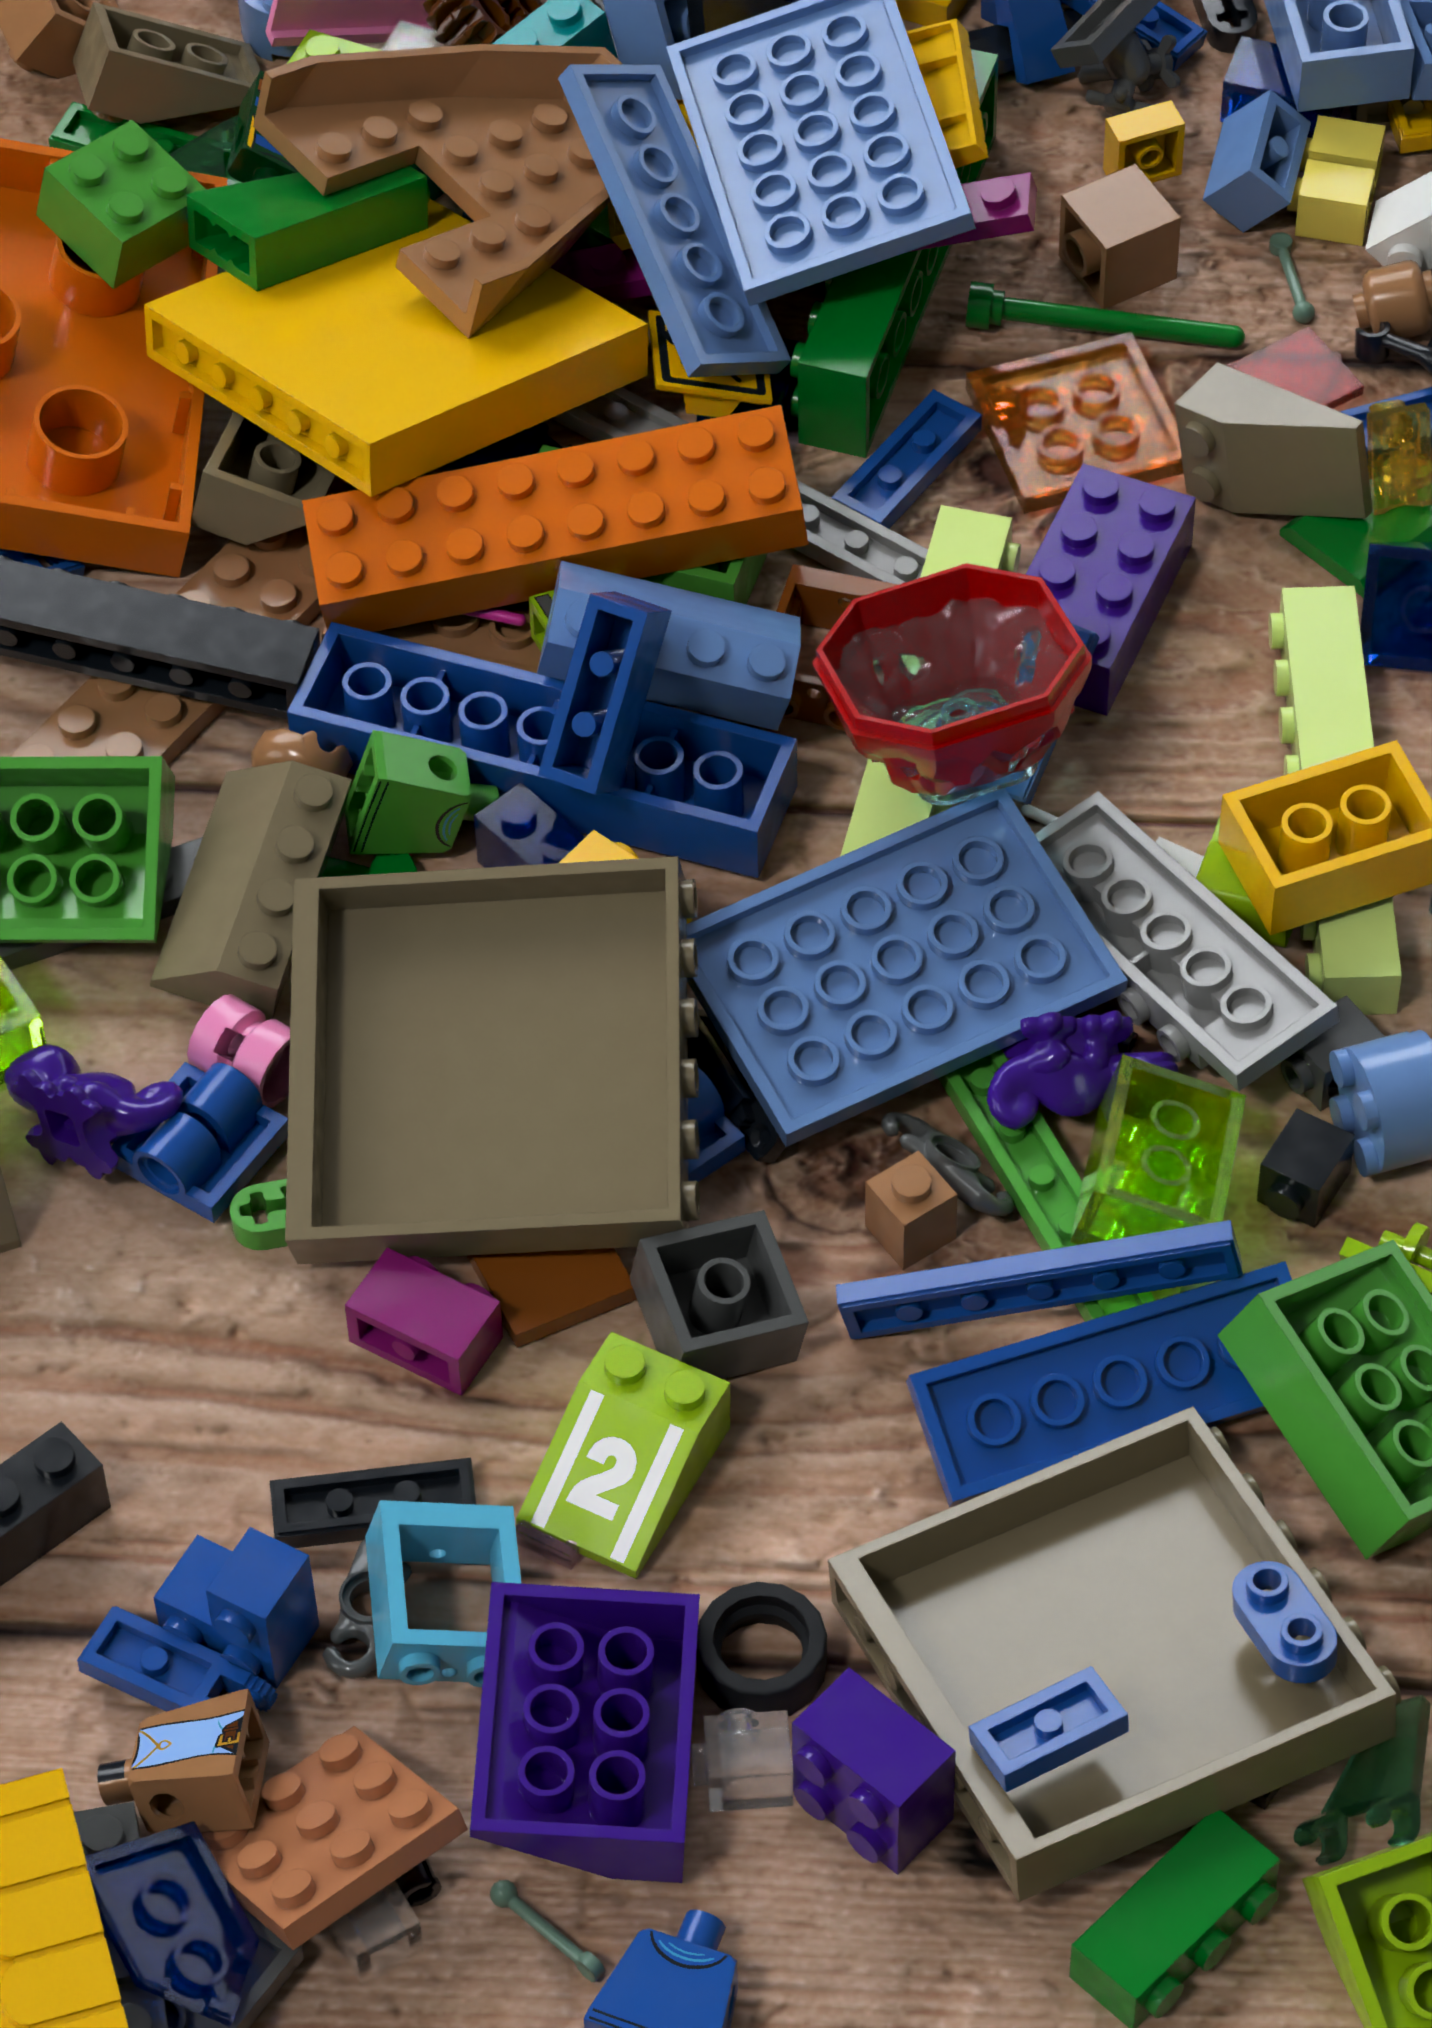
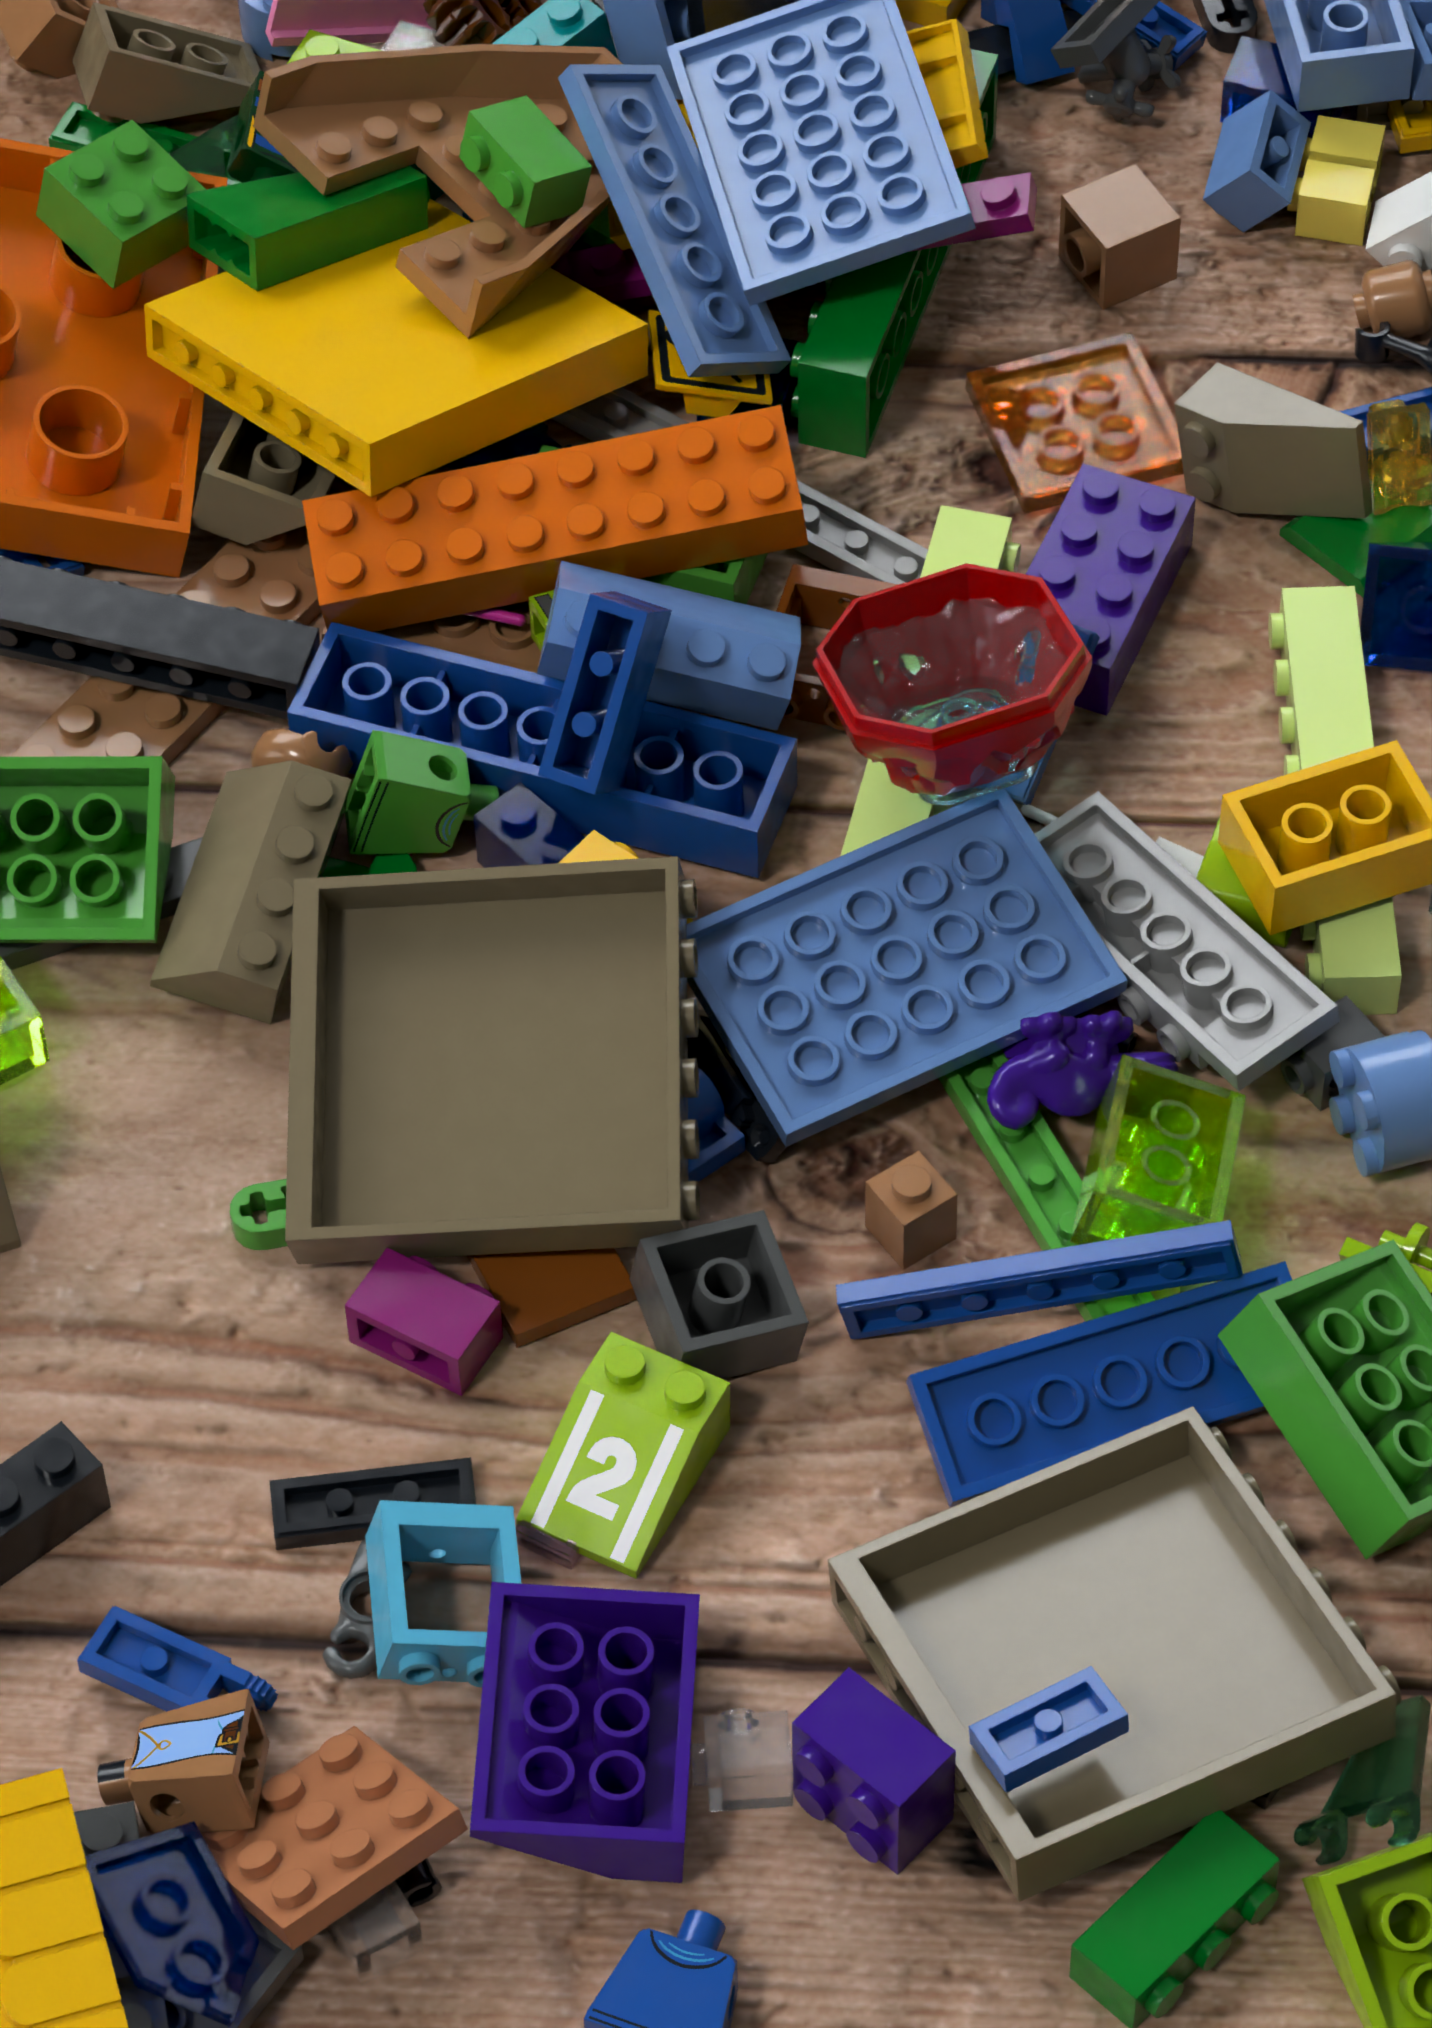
(84, 1111): dark purple animal -> none
(209, 1144): blue plate -> none
(243, 1602): blue brick -> none
(244, 1039): bright pink wheel -> none
(505, 1895): sand green hinge -> none
(525, 161): none -> bright green brick
(767, 1605): black tyre -> none
(910, 459): blue plate -> none
(951, 1160): dark grey piece -> none
(991, 307): green piece -> none
(1147, 138): yellow piece -> none
(1281, 246): sand green hinge -> none
(1281, 1615): plate -> none
(1303, 367): clear red piece -> none
(1305, 1168): black brick -> none

